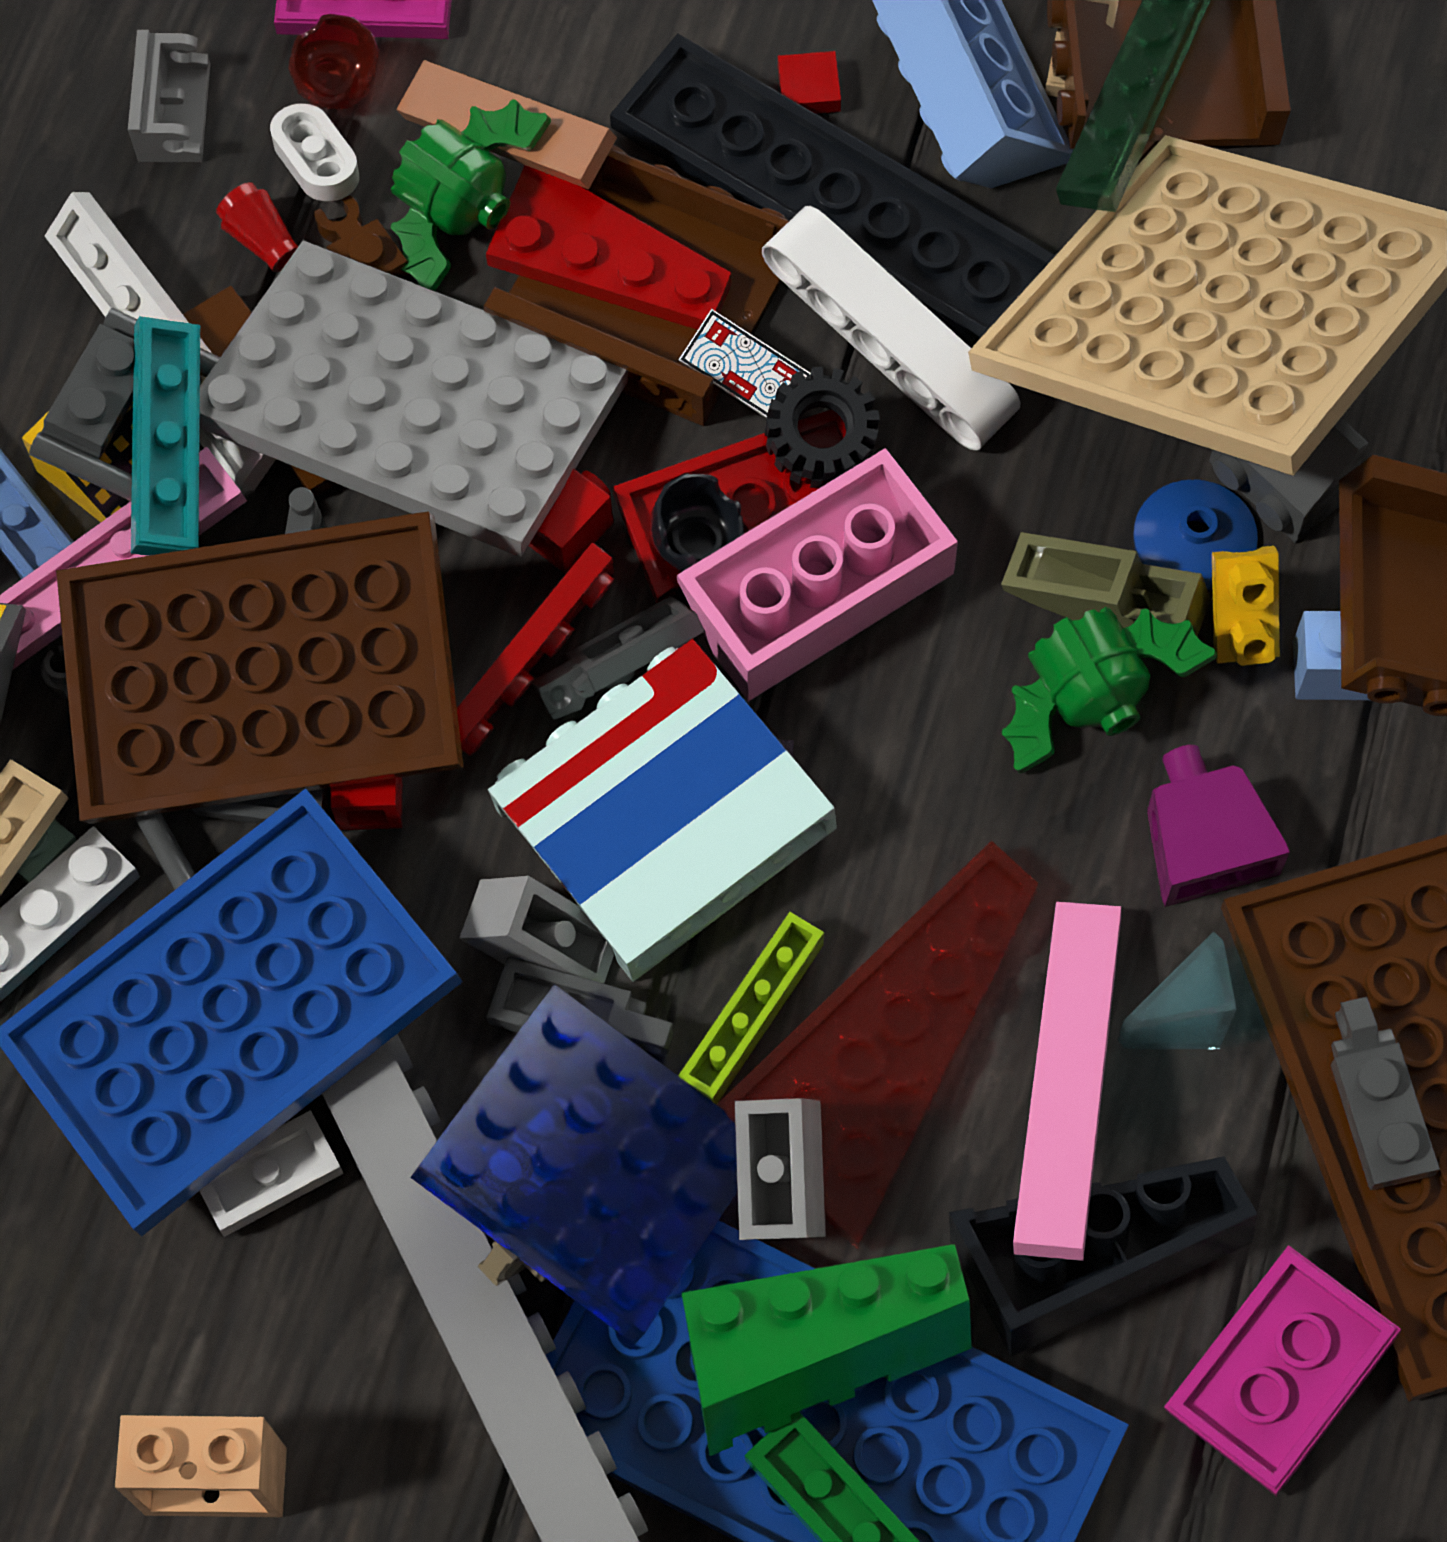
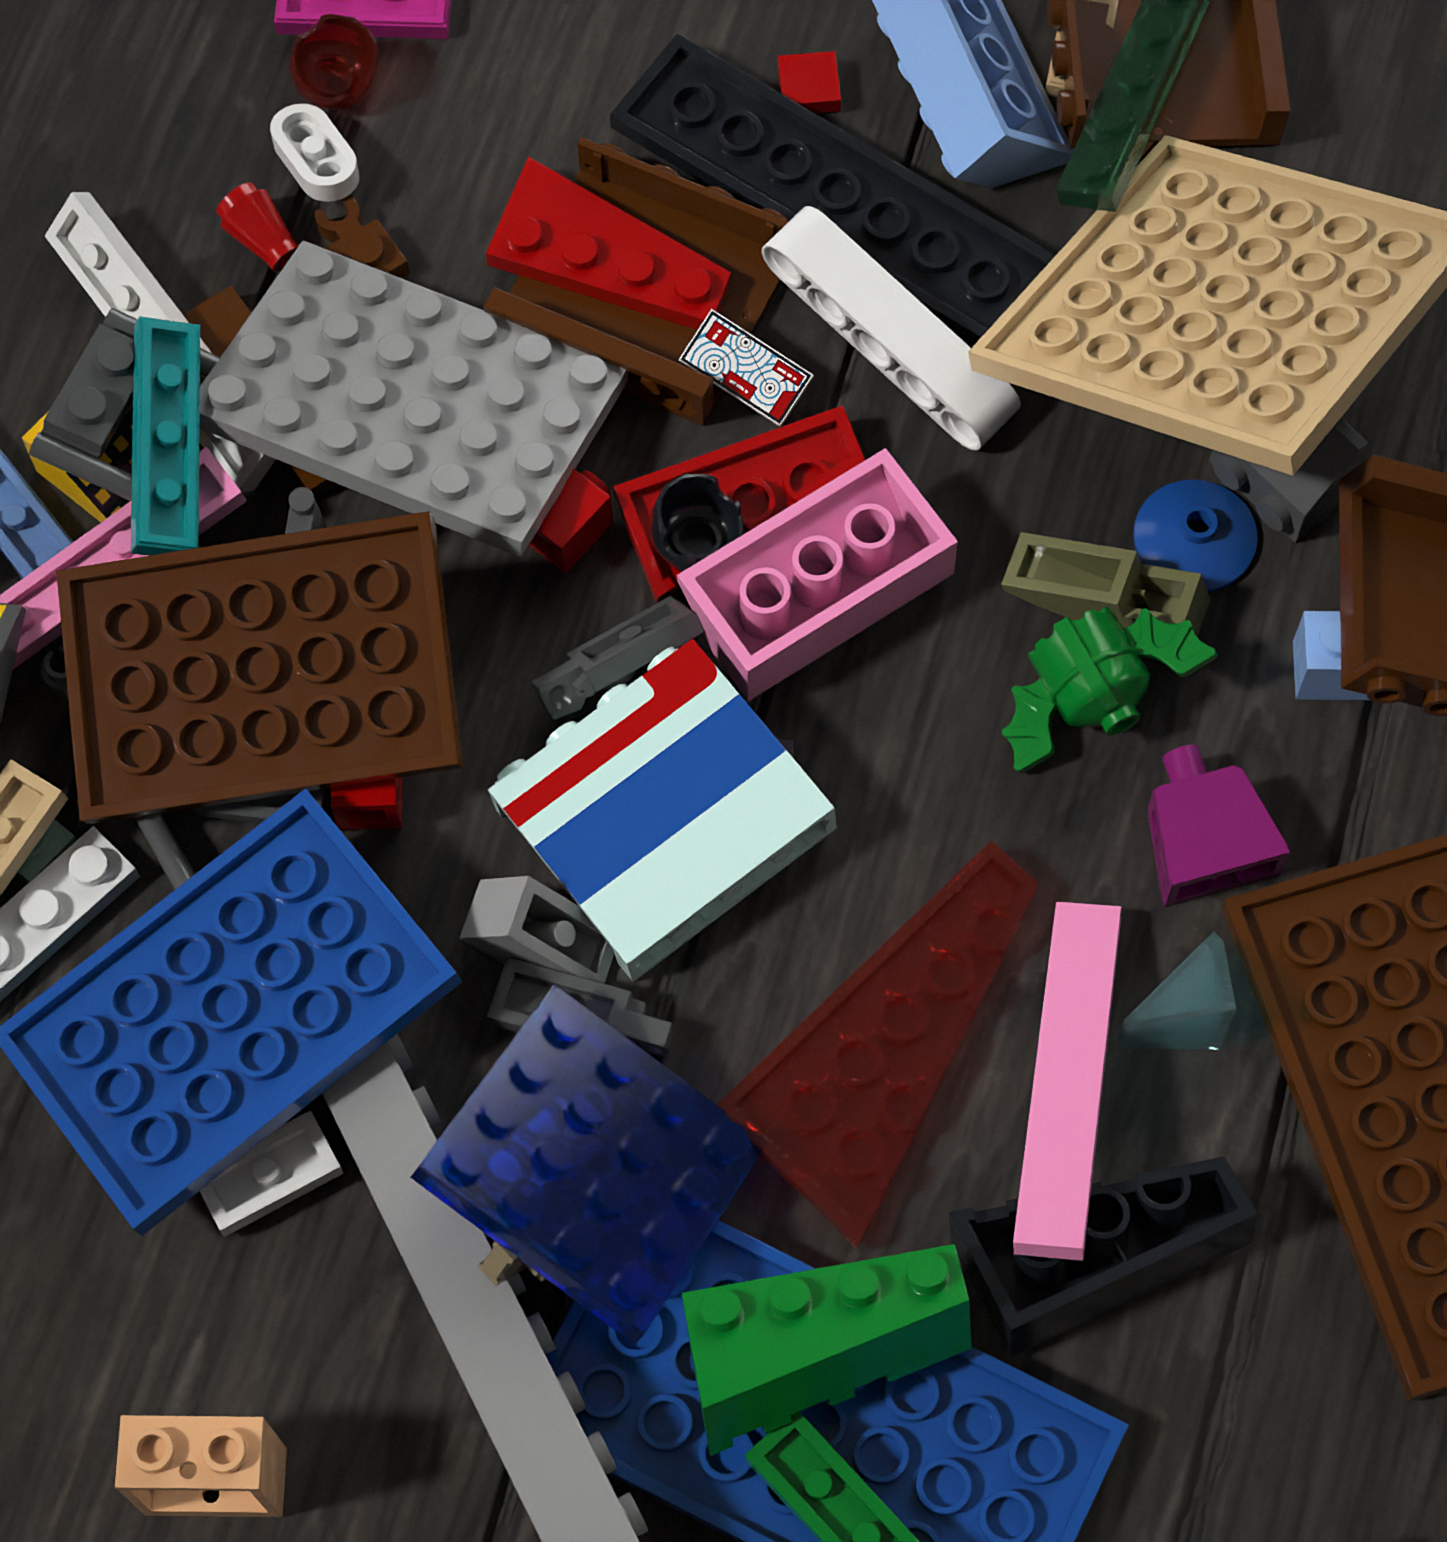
(168, 98): light grey hinge -> none
(457, 182): green helmet -> none
(541, 635): red wing -> none
(567, 149): nougat tile -> none
(753, 1007): lime piece -> none
(779, 1169): light grey brick -> none
(825, 392): black tyre -> none
(1246, 606): yellow hips -> none
(1282, 1370): dark pink tile -> none
(1380, 1100): dark grey hinge -> none

